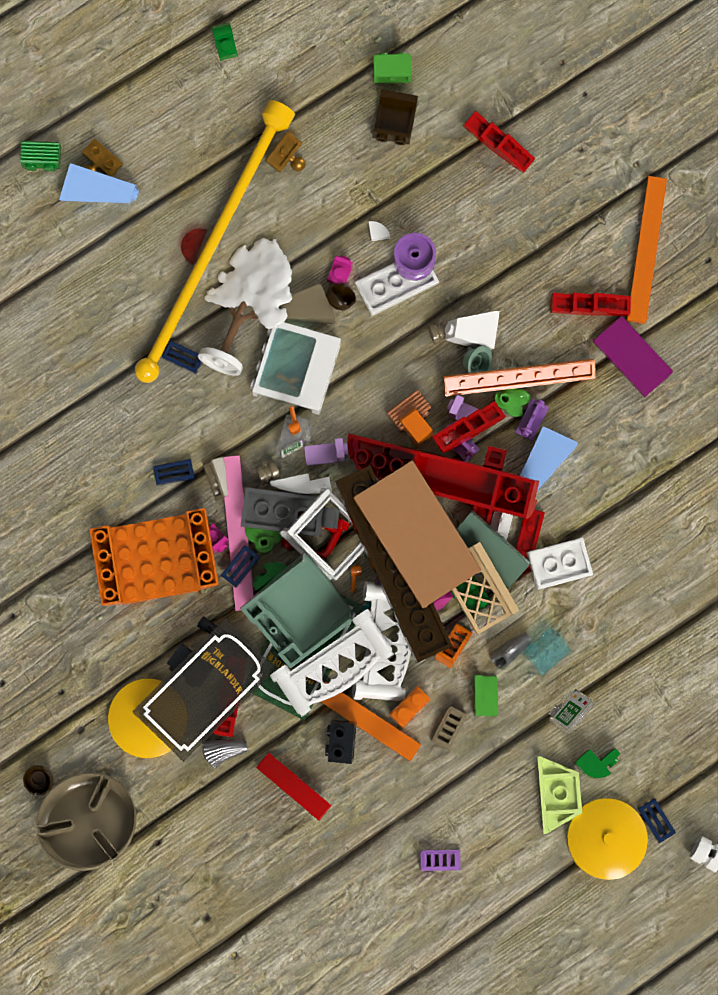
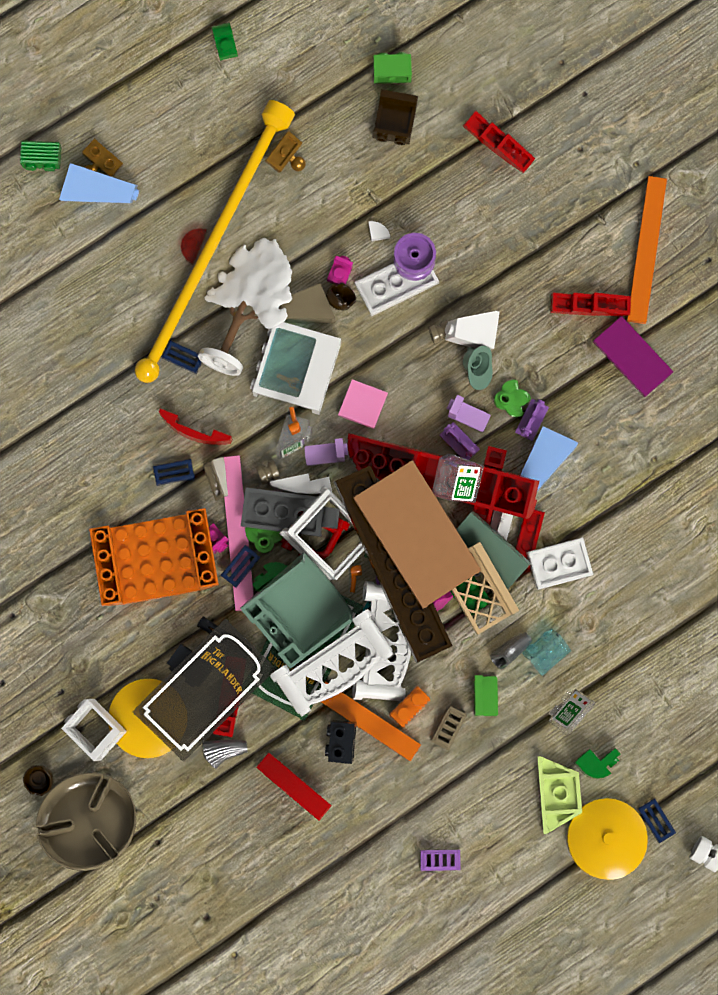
(107, 743): none -> white window
(216, 438): none -> red slope
(363, 404): none -> bright pink tile
(412, 401): nougat brick -> none
(416, 427): orange slope -> none
(446, 660): orange slope -> none
(457, 479): none -> clear slope
(468, 427): red slope -> none
(519, 377): tile -> none

